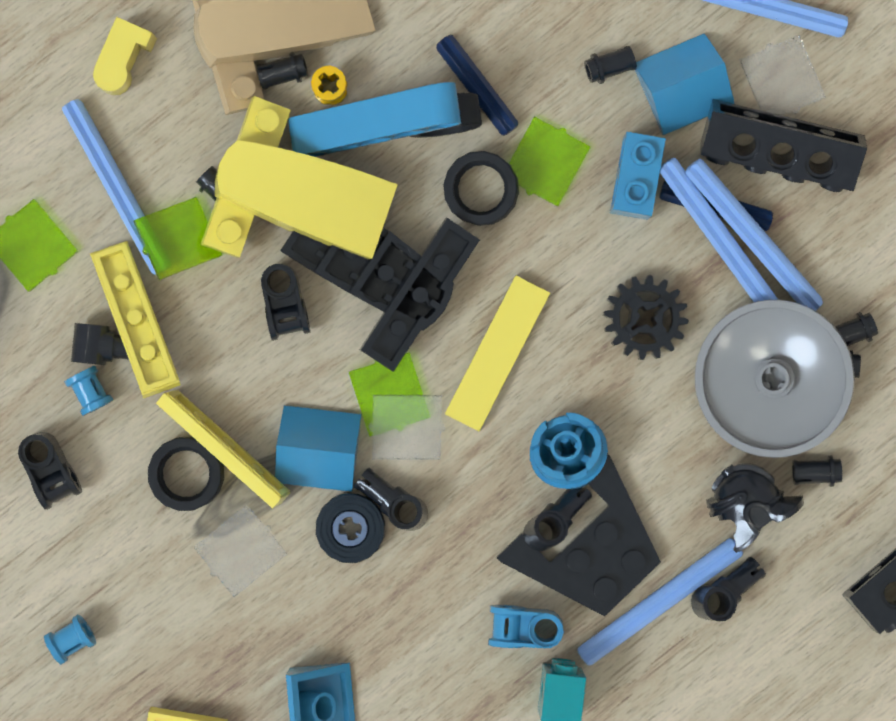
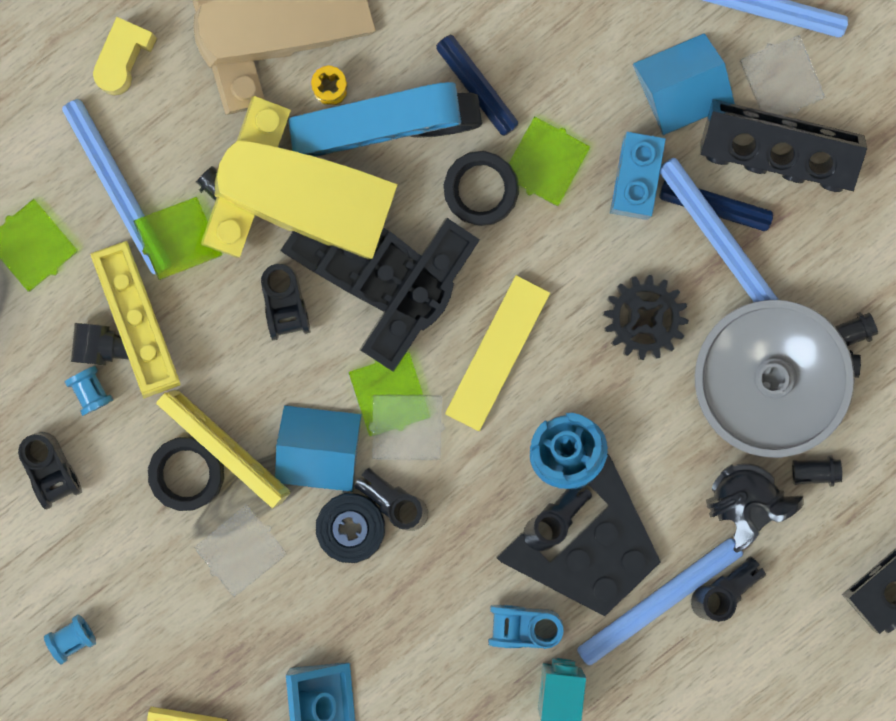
(282, 71): black pin -> none
(609, 64): black pin -> none
(753, 234): light blue axle -> none

